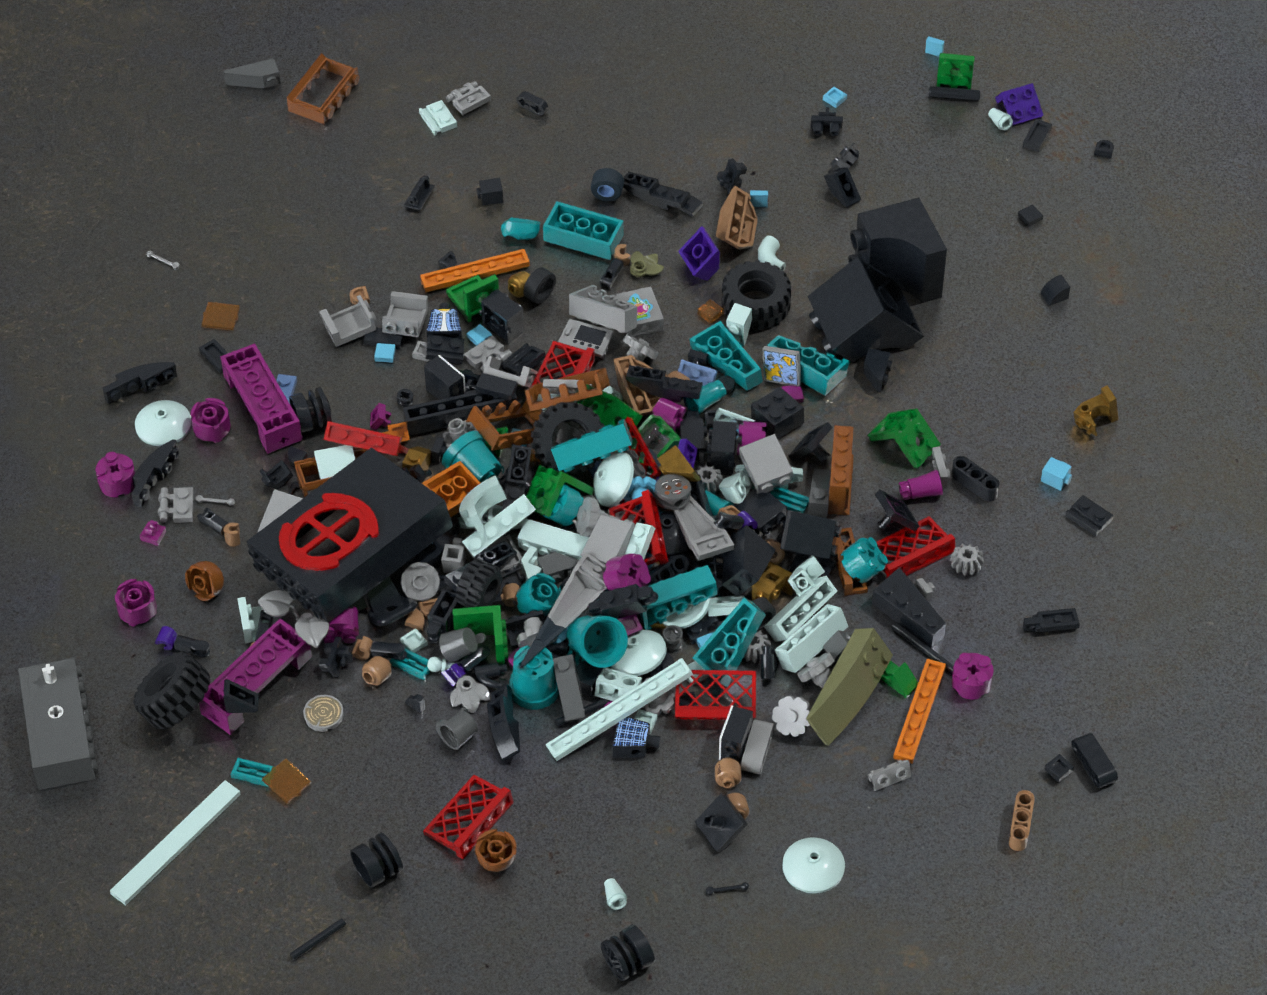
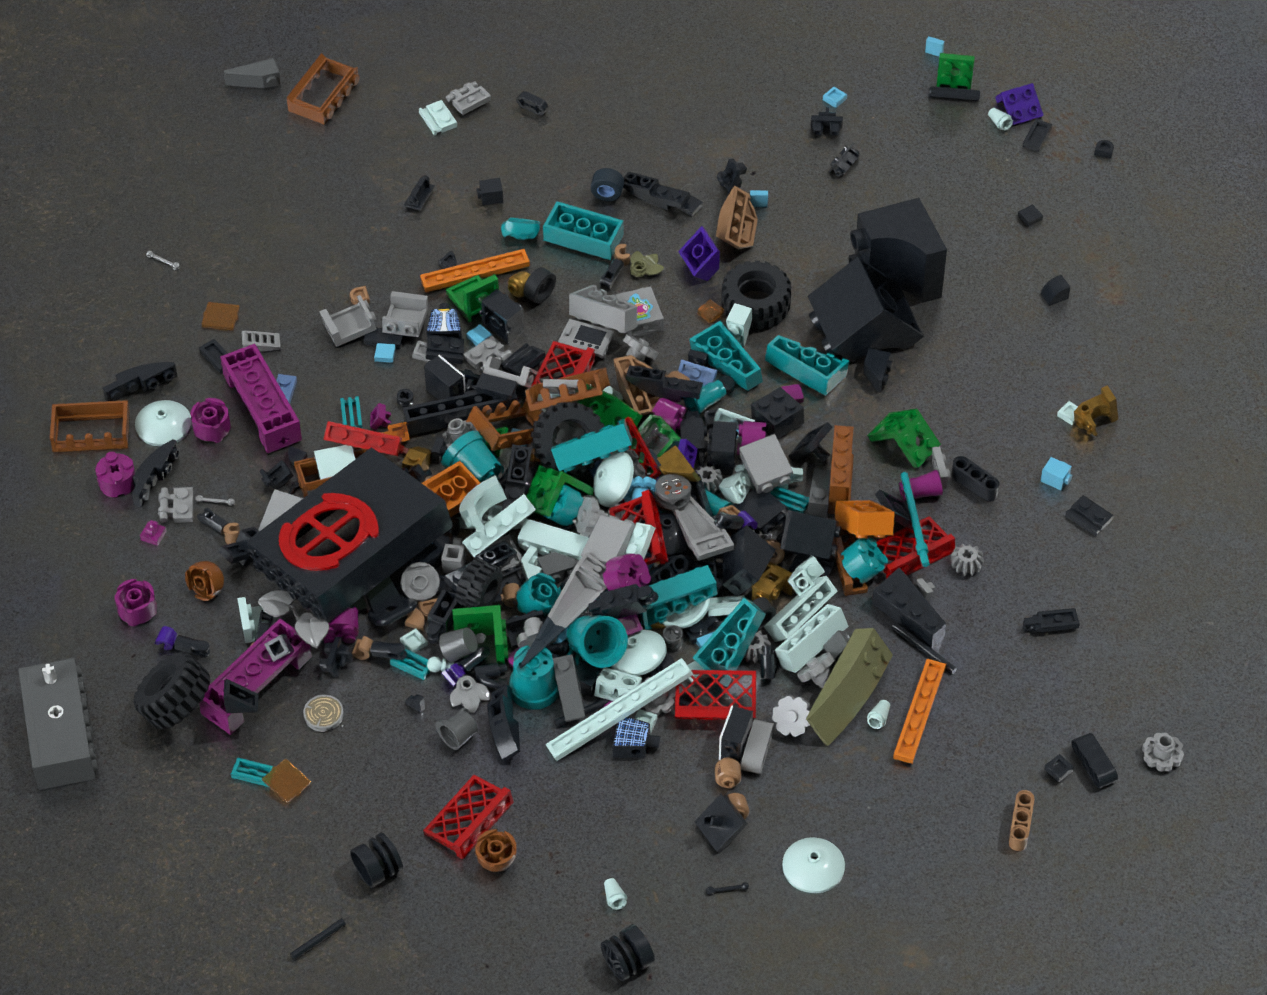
(89, 411): none -> dark orange window
(175, 842): light aqua tile -> none
(238, 551): none -> black brick
(251, 337): none -> light grey slope
(279, 647): none -> black slope
(311, 410): black wheel -> none
(350, 401): none -> teal tile
(376, 670): medium nougat head -> none
(767, 252): light aqua cylinder -> none
(781, 366): tile -> none
(842, 186): black slope -> none
(864, 518): none -> orange brick
(878, 715): none -> light aqua cone
(892, 774): light grey hinge -> none
(900, 678): green slope -> none
(921, 547): none -> teal bar
(972, 675): magenta brick -> none
(1067, 412): none -> light aqua tile
(1163, 752): none -> light grey plant

